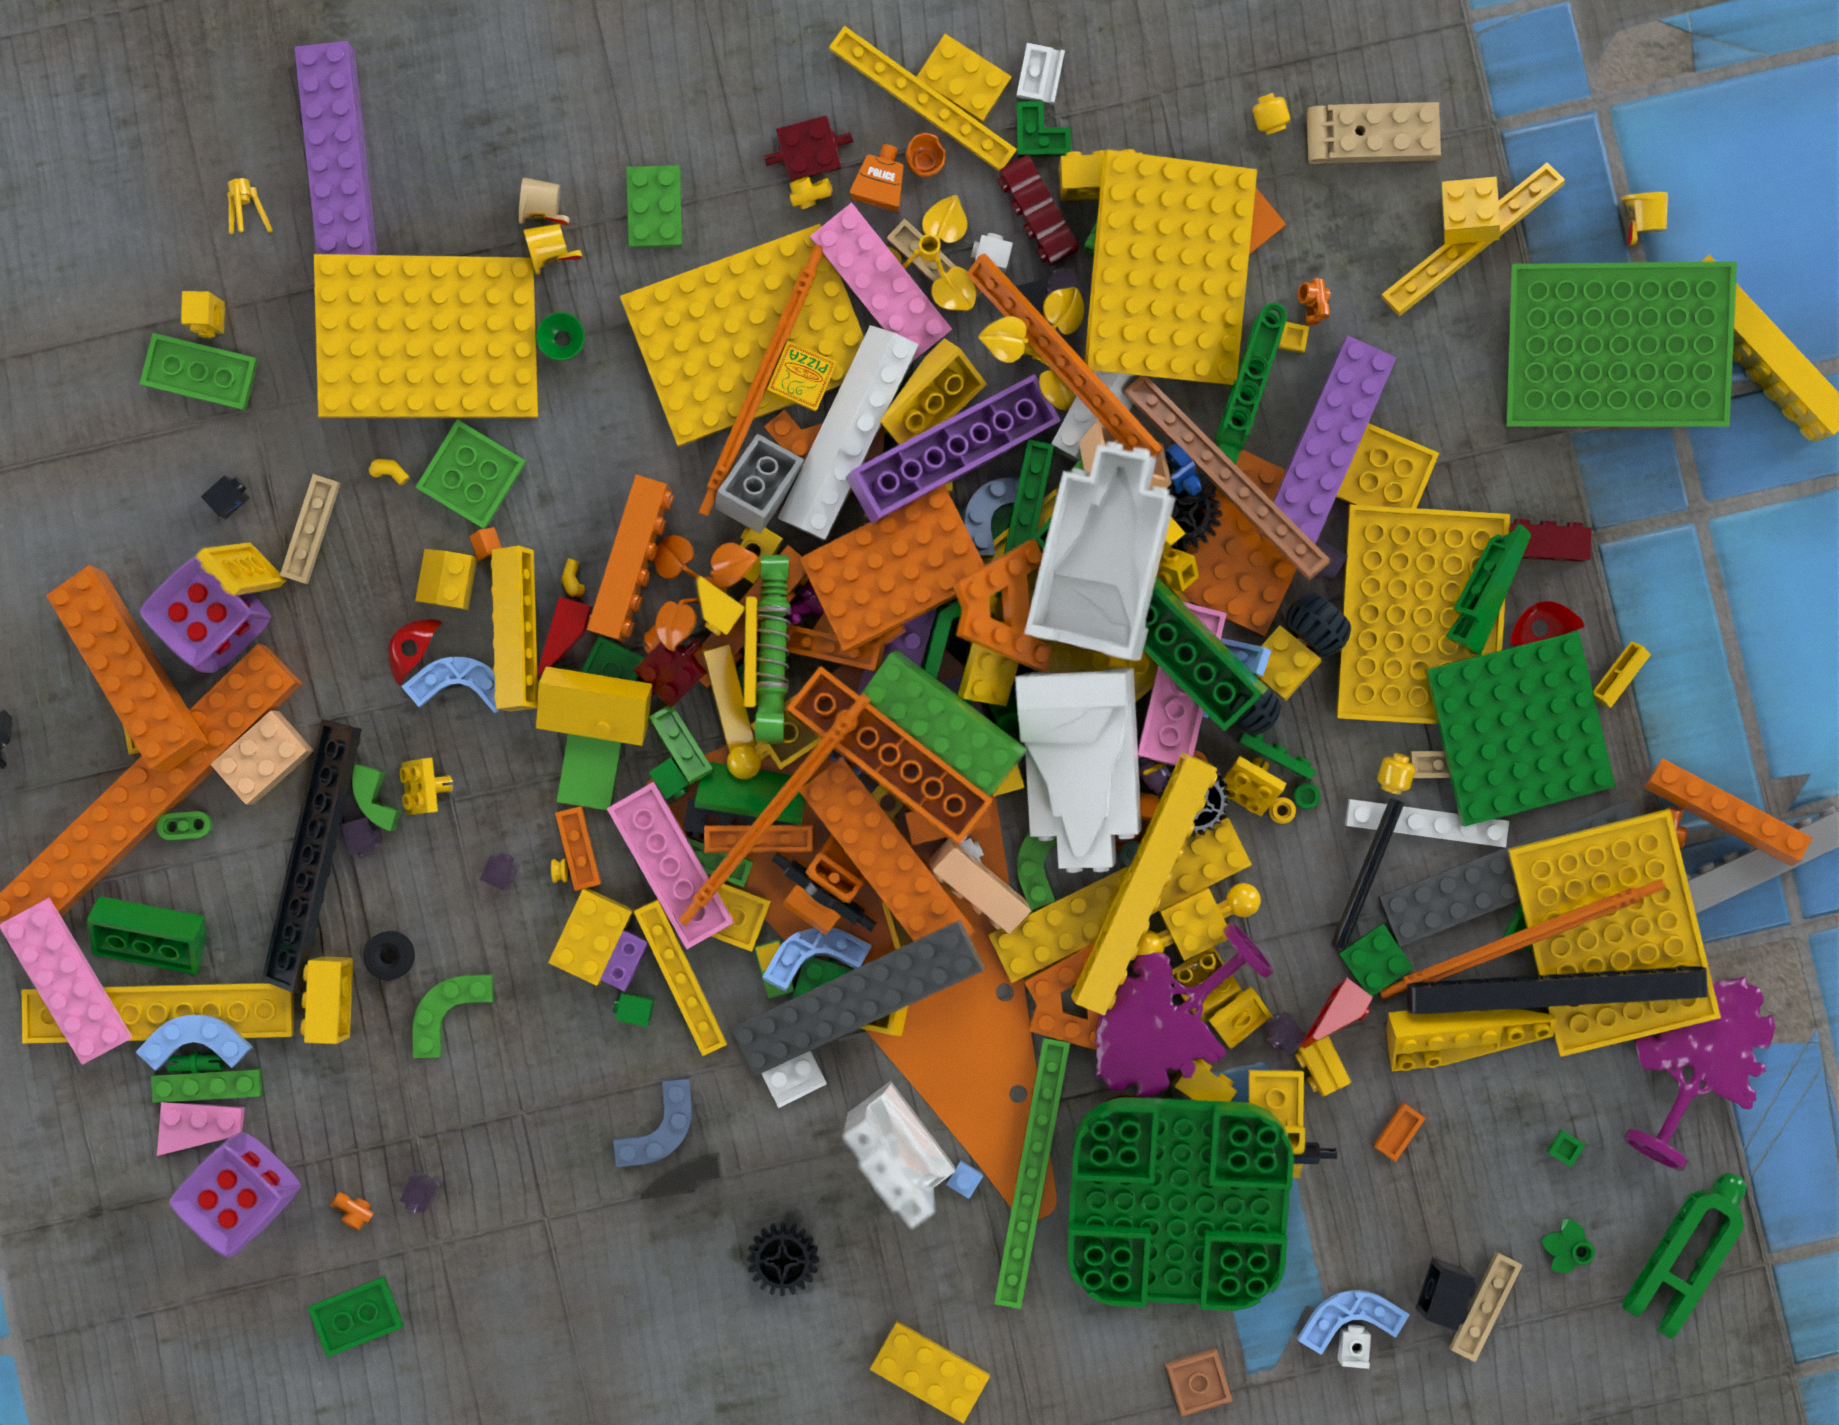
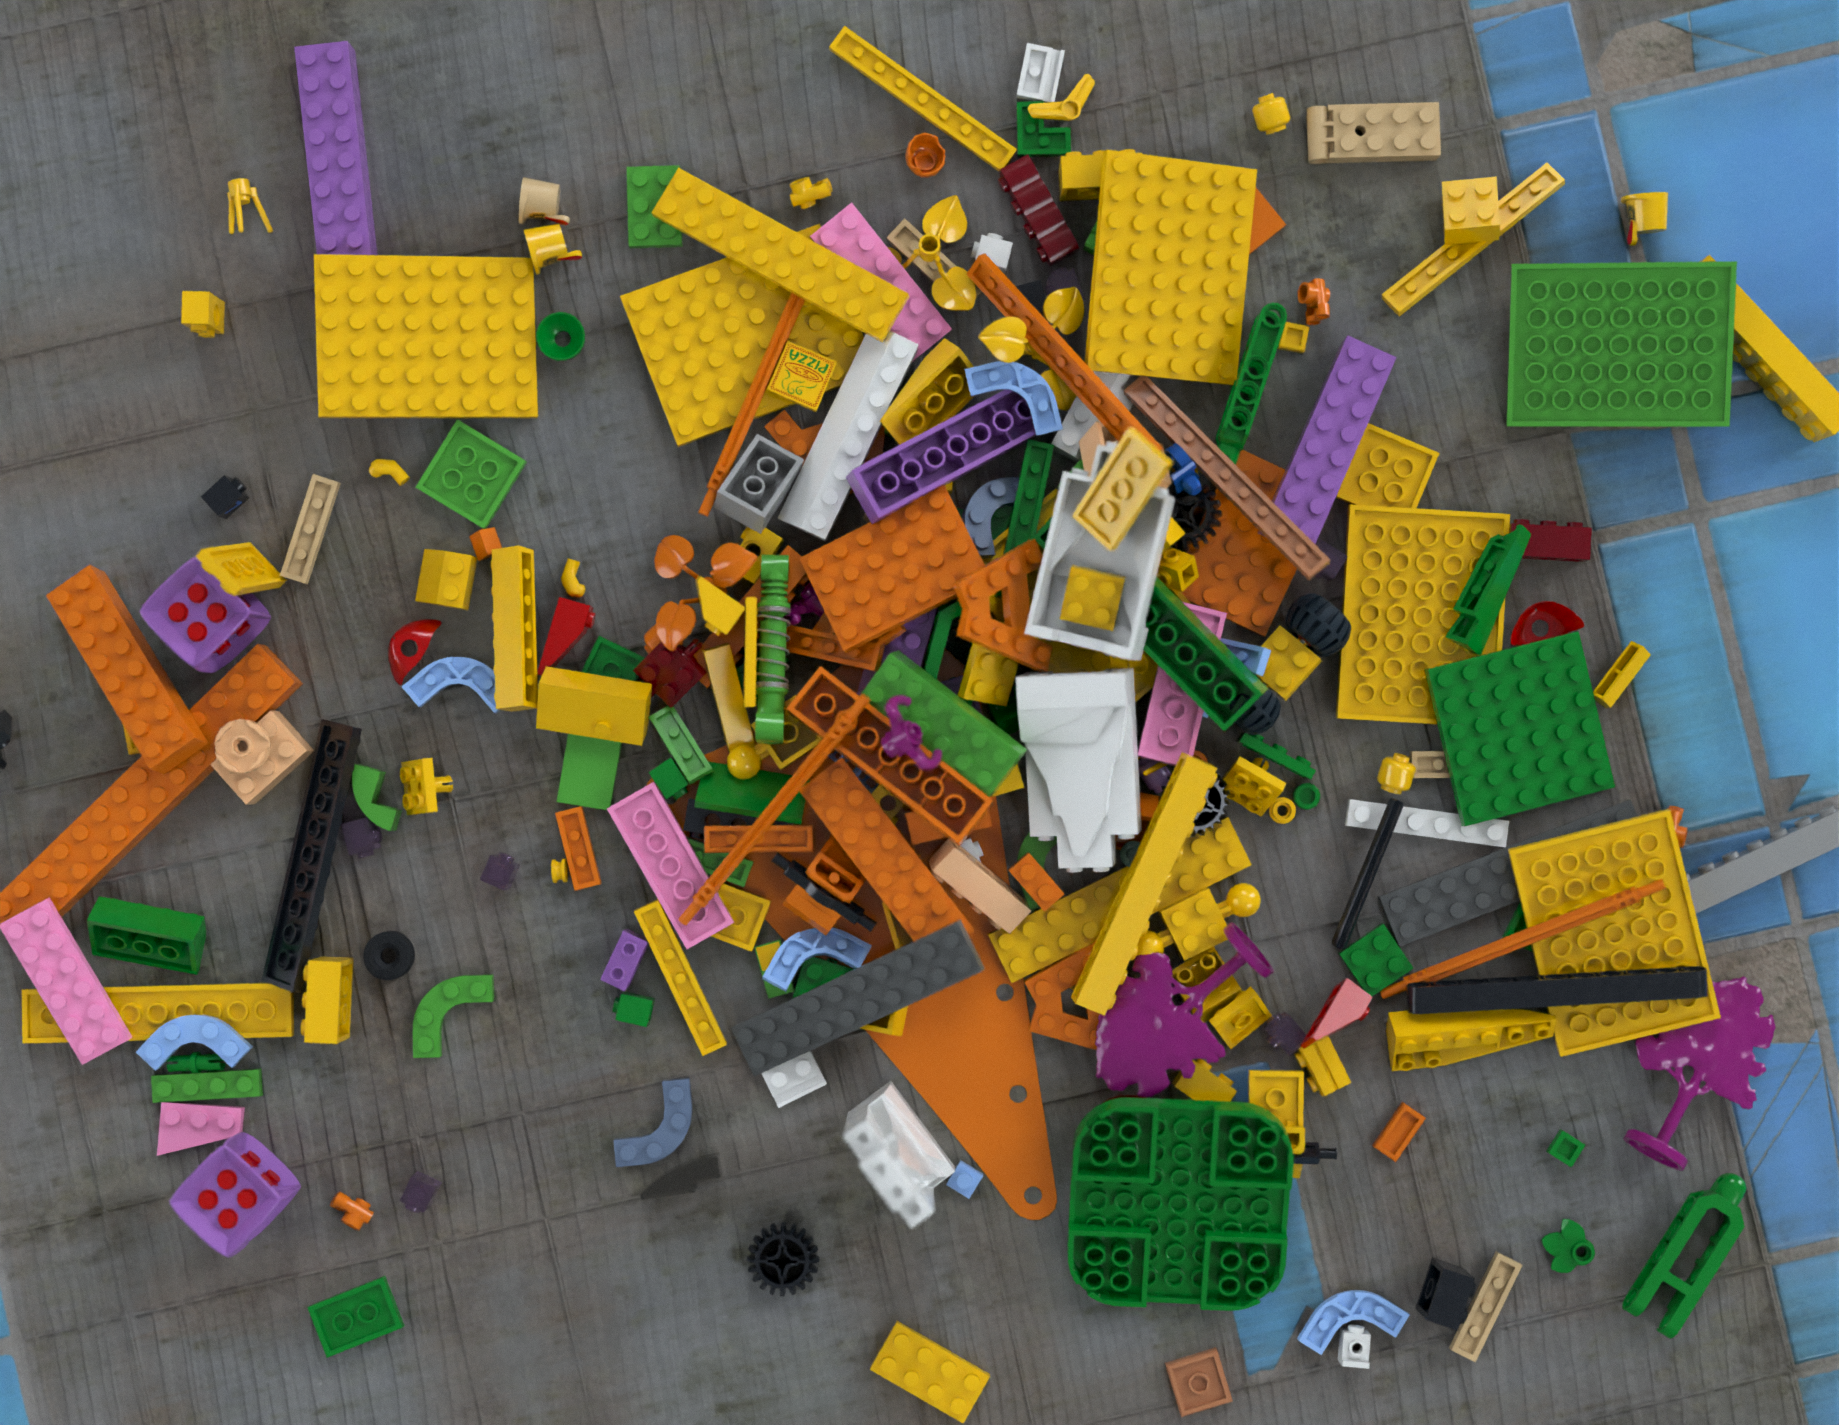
(185, 825): bright green plate -> none
(199, 371): bright green plate -> none
(228, 746): none -> light nougat plate
(591, 936): yellow brick -> none
(630, 558): orange brick -> none
(780, 255): none -> yellow plate
(808, 148): dark red plate -> none
(880, 180): orange torso -> none
(906, 736): none -> magenta piece
(964, 78): yellow plate -> none
(1023, 381): none -> light blue plate
(1031, 1173): bright green plate -> none
(1036, 881): none -> orange brick
(1067, 109): none -> yellow piece
(1092, 597): none -> yellow plate
(1122, 489): none -> yellow plate
(1728, 812): orange brick -> none

